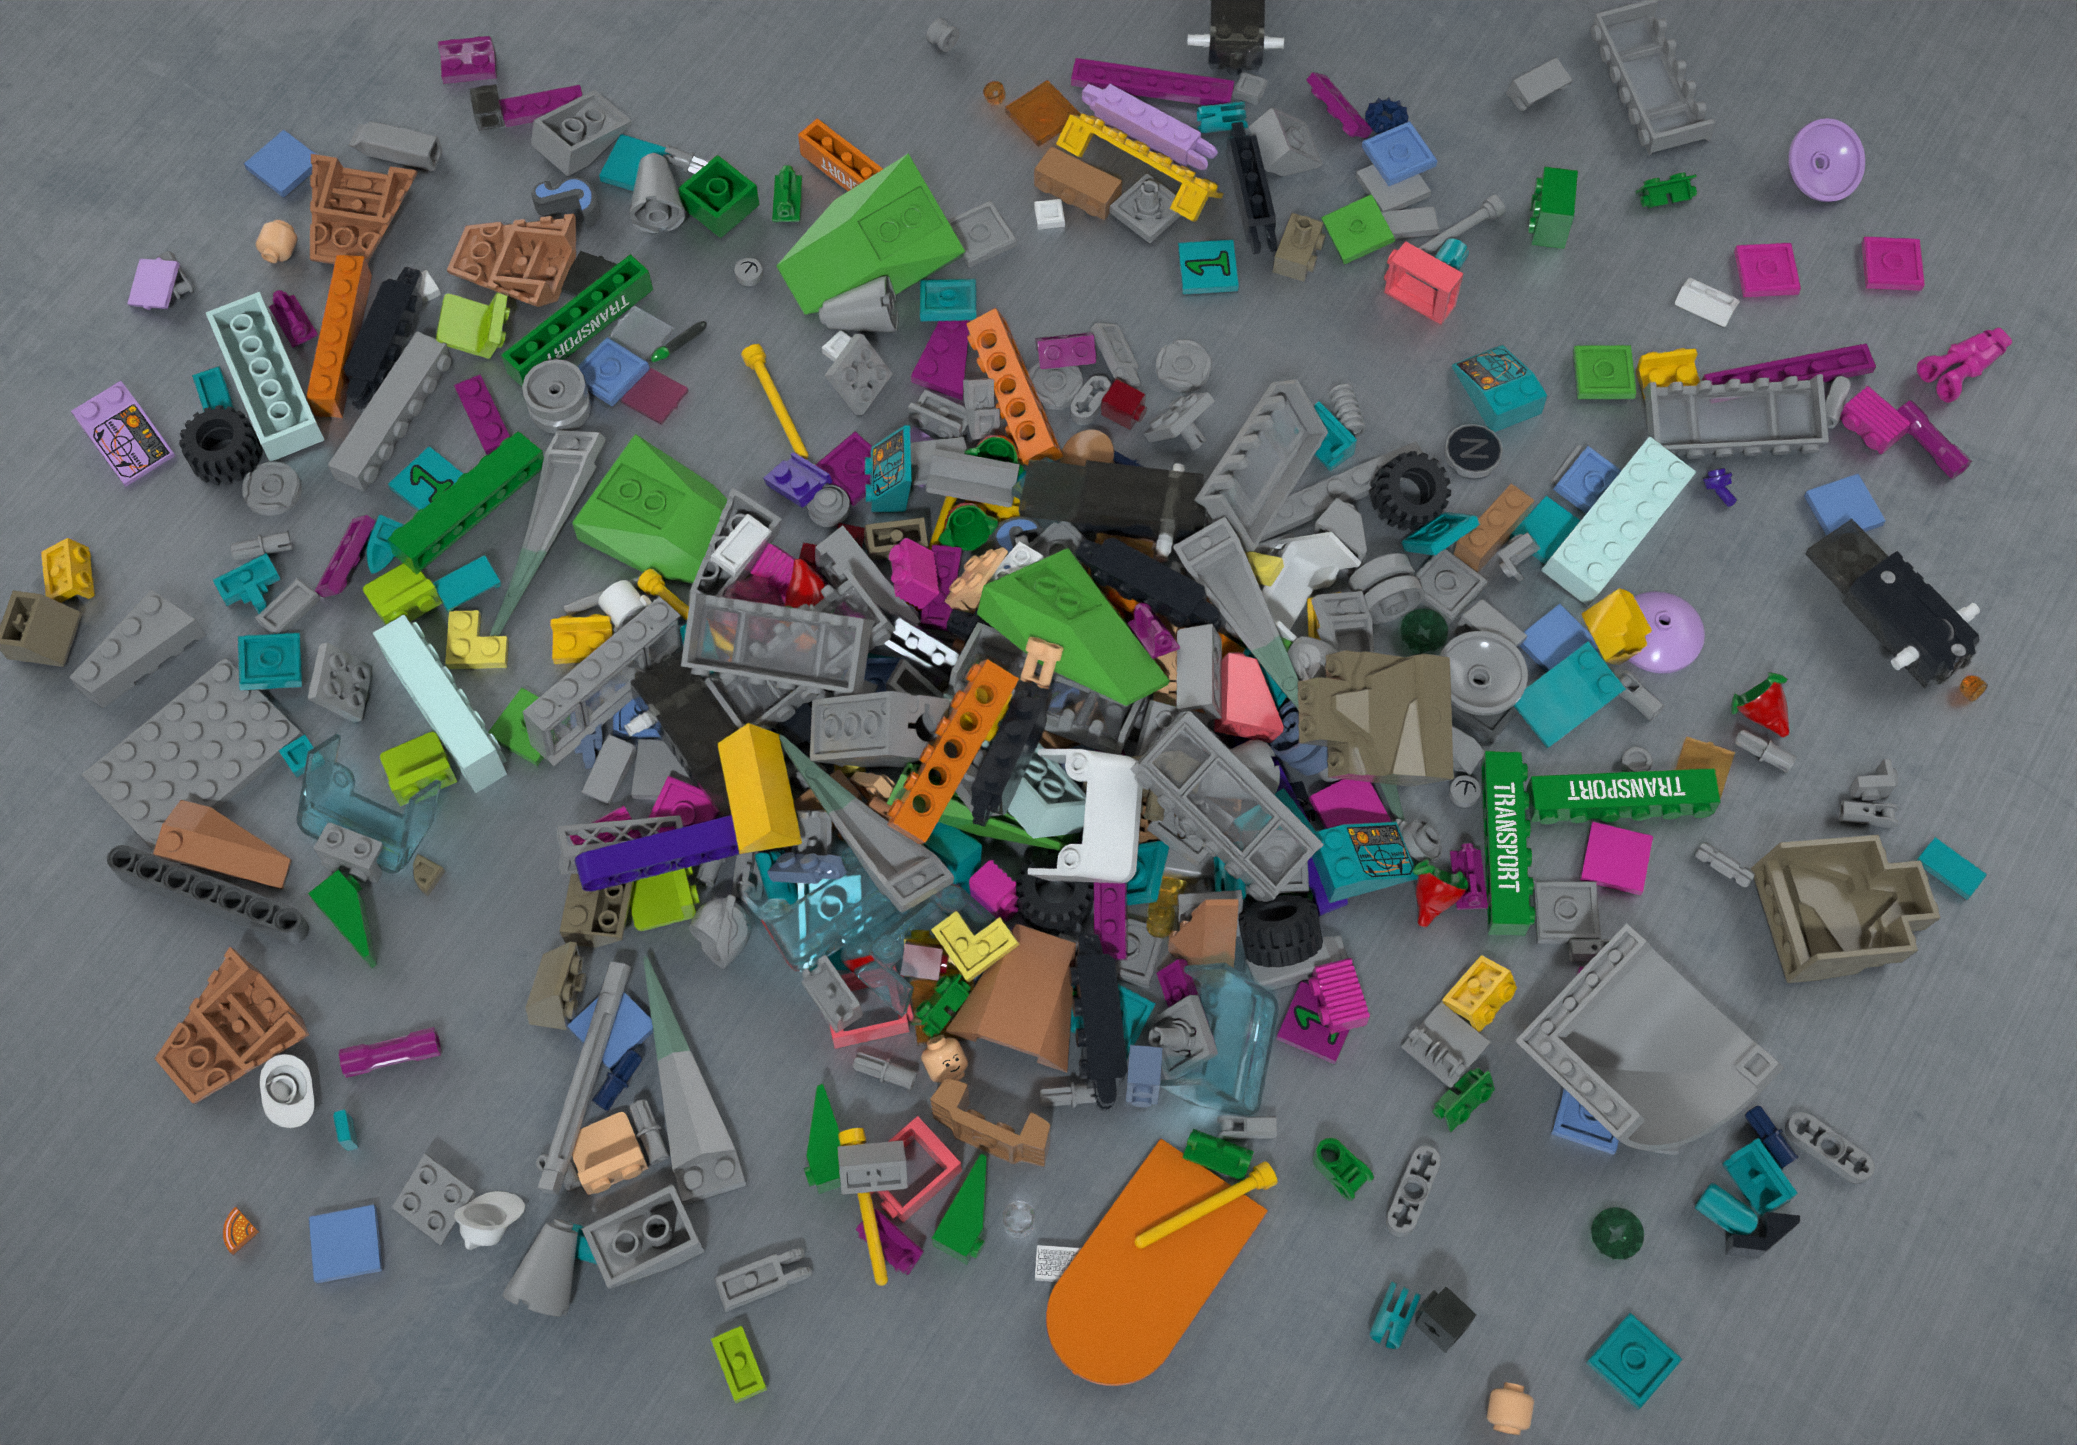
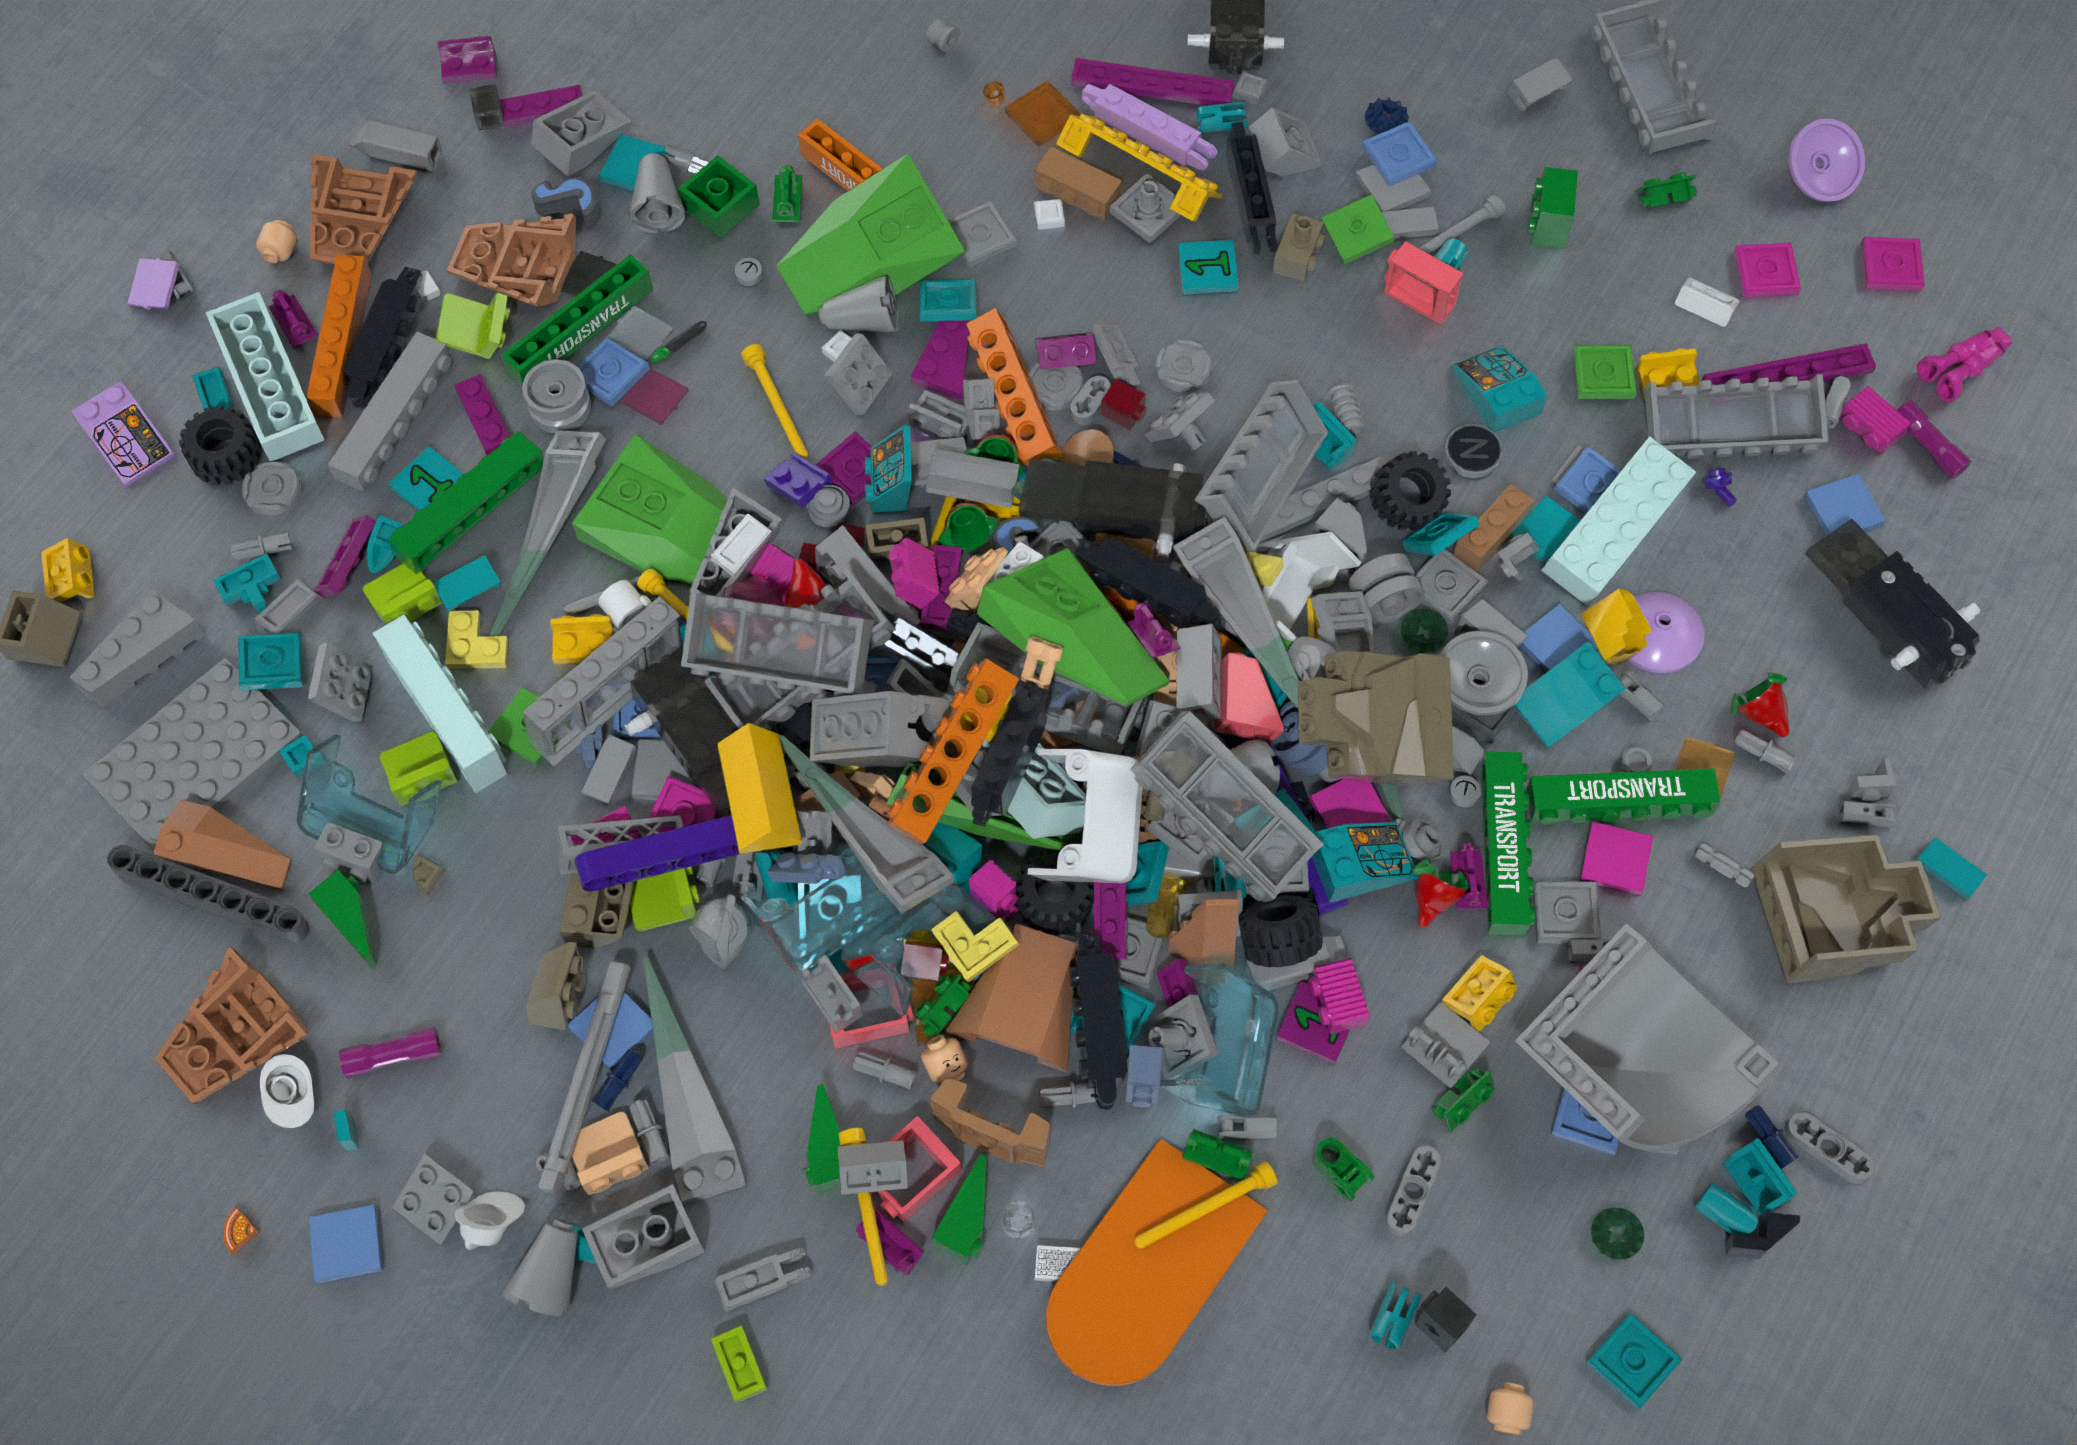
(281, 163): medium blue tile -> none
(1338, 105): magenta plate -> none
(1973, 687): clear orange hinge -> none

